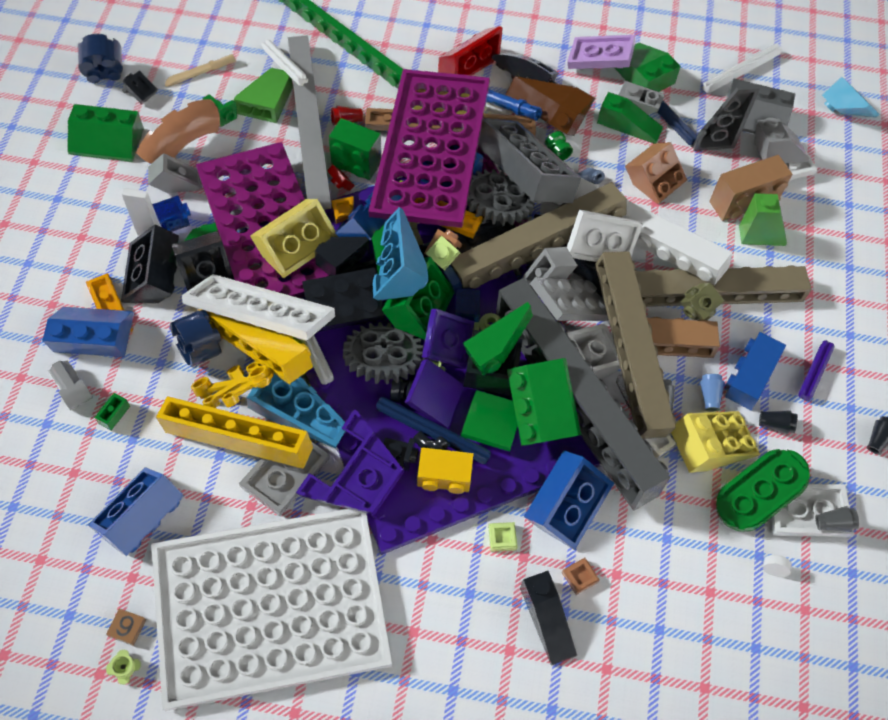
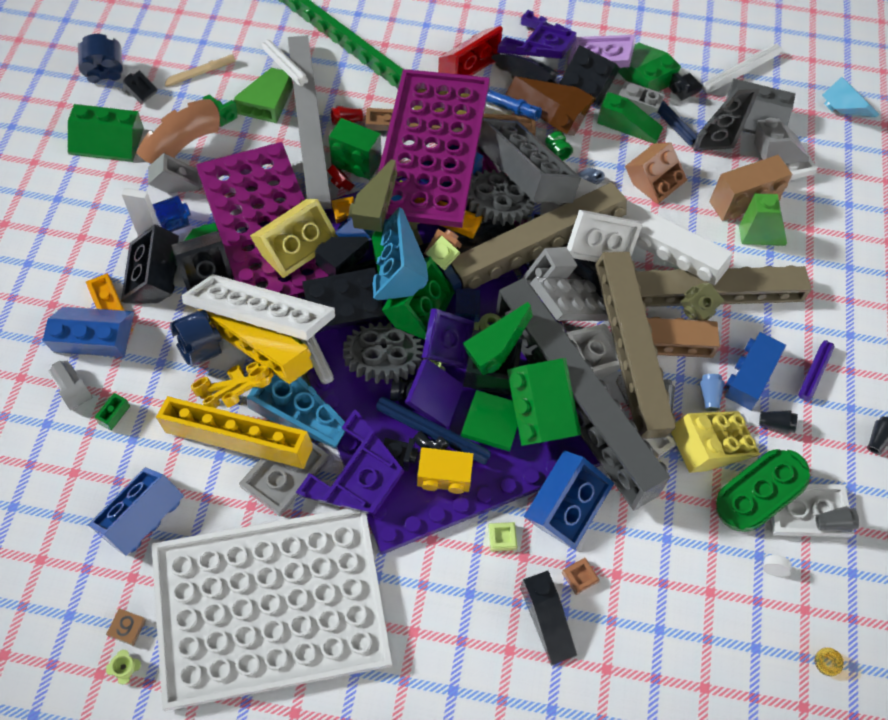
(374, 199): none -> olive slope
(545, 40): none -> dark purple wing
(590, 73): none -> black brick
(684, 85): none -> black bracket
(835, 658): none -> clear yellow plate

